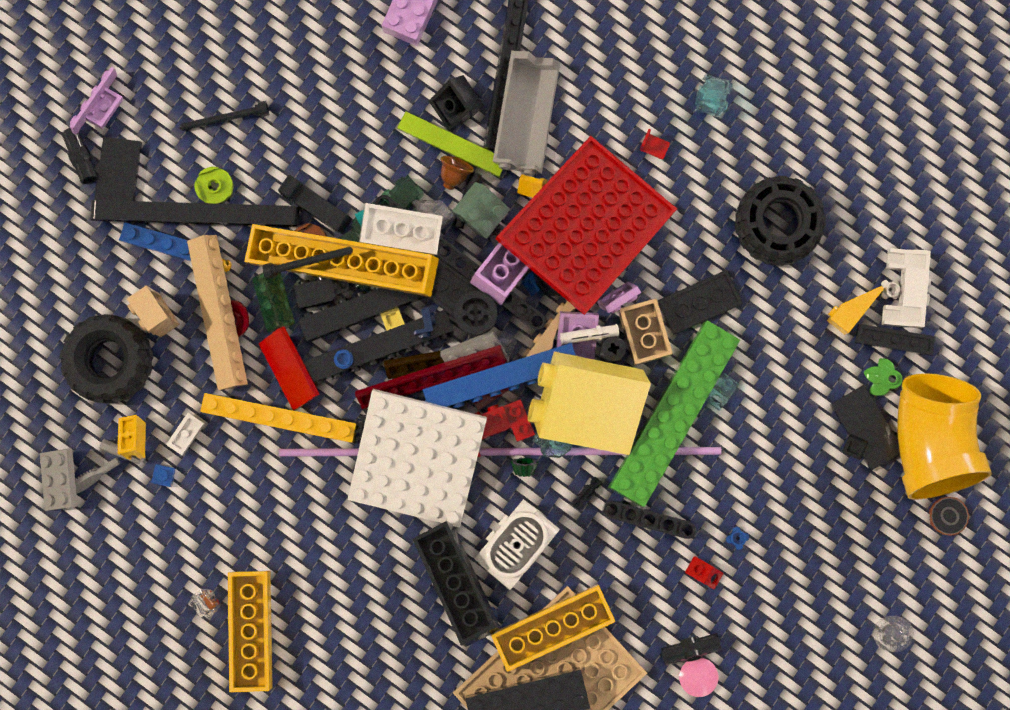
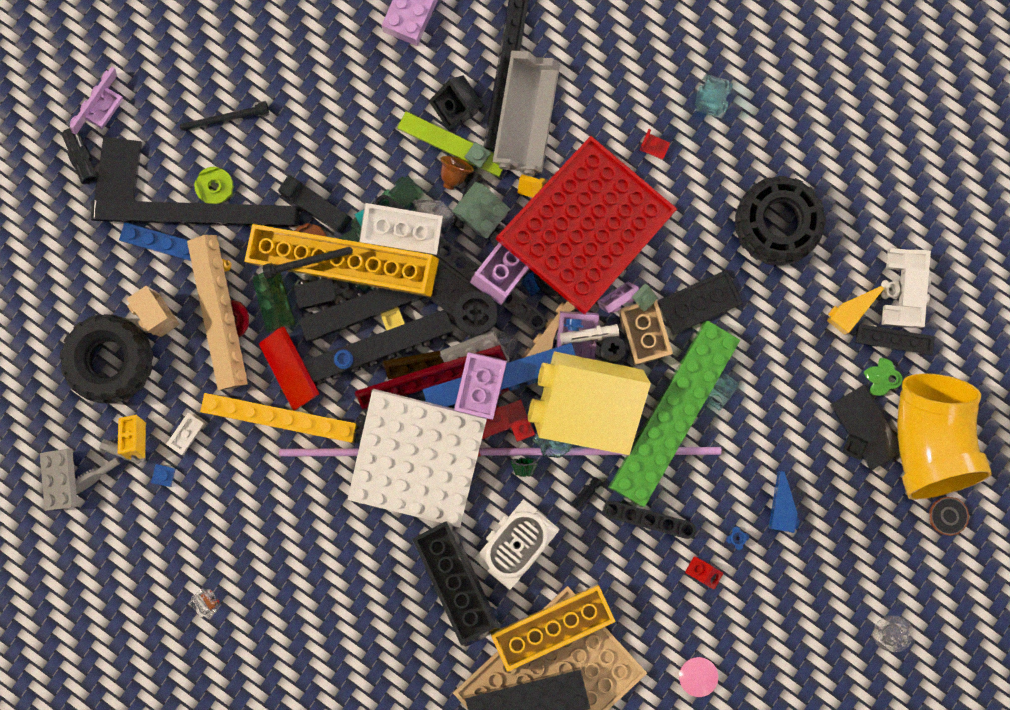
(250, 631): yellow brick -> none
(429, 320): dark blue bracket -> none
(477, 155): none -> sand green plate
(480, 385): none -> lavender piece
(573, 324): none -> blue plate
(644, 297): none -> sand green plate
(691, 649): black piece -> none
(783, 510): none -> blue slope

